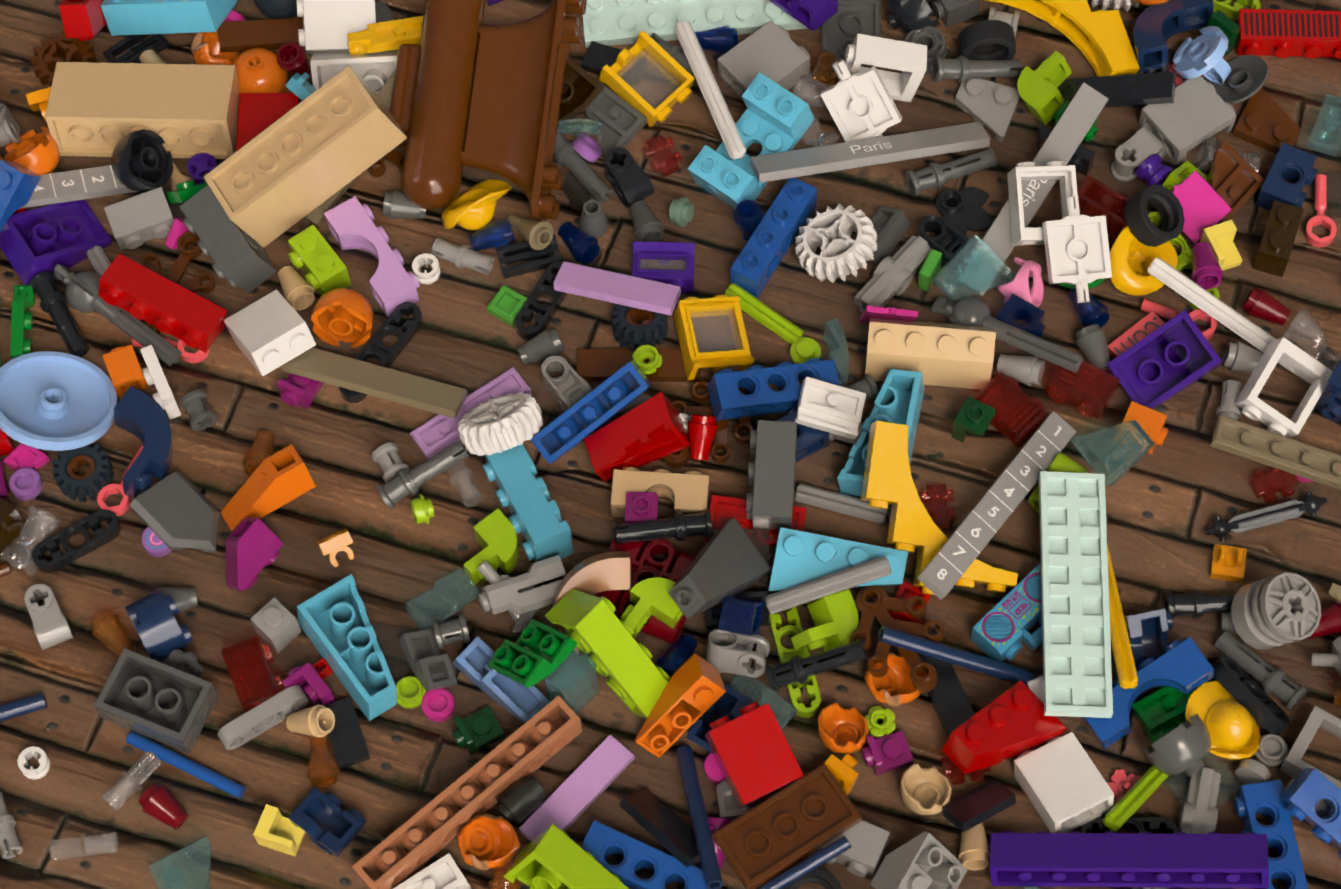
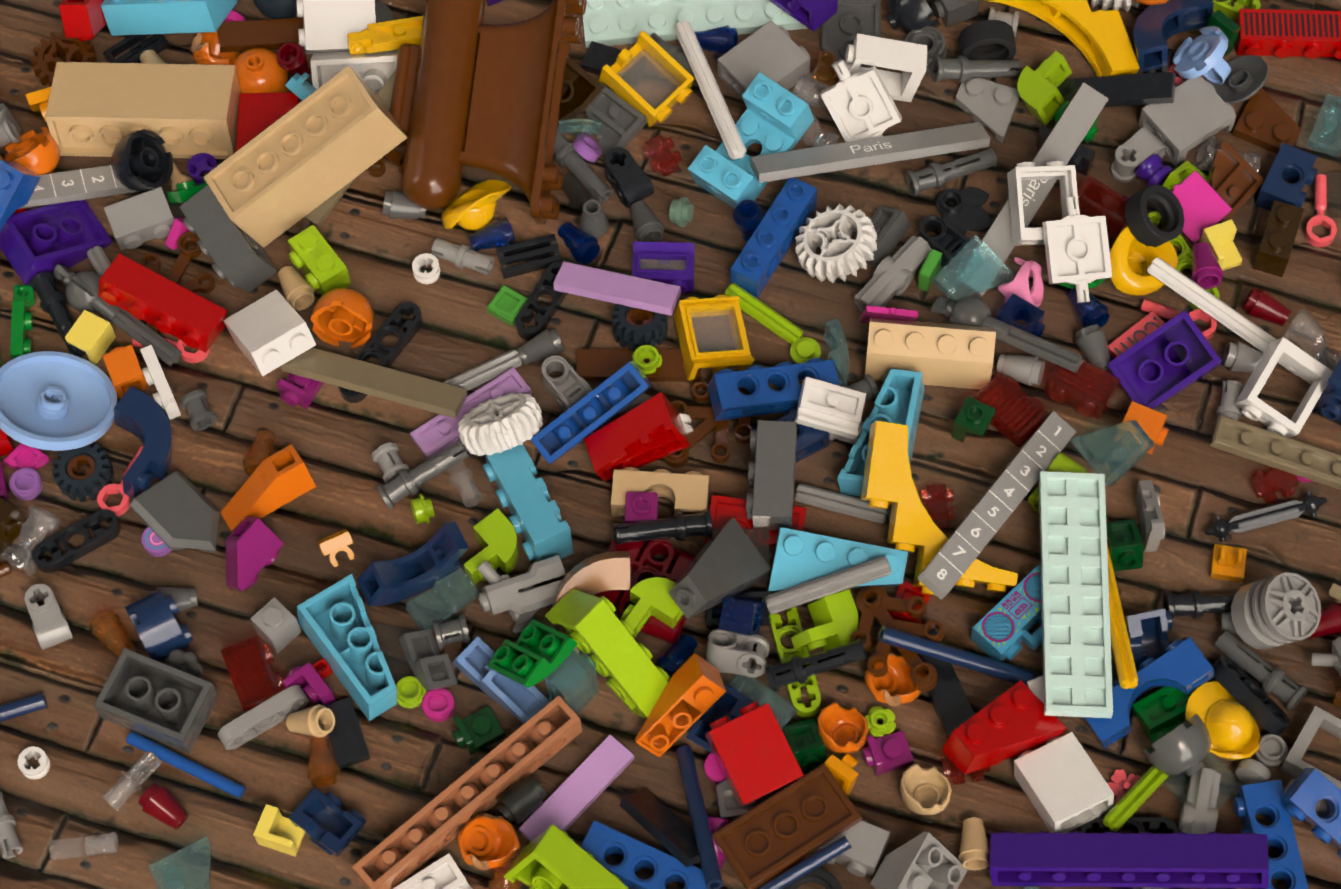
(91, 335): none -> light yellow panel
(354, 229): lavender arch -> none
(407, 576): none -> dark blue arch
(486, 371): none -> light grey axle
(535, 232): dark tan cone -> none
(701, 435): red cone -> none
(806, 744): none -> dark green bracket
(979, 805): black tile -> none
(1125, 545): none -> dark green bracket
(1149, 515): none -> light grey wing

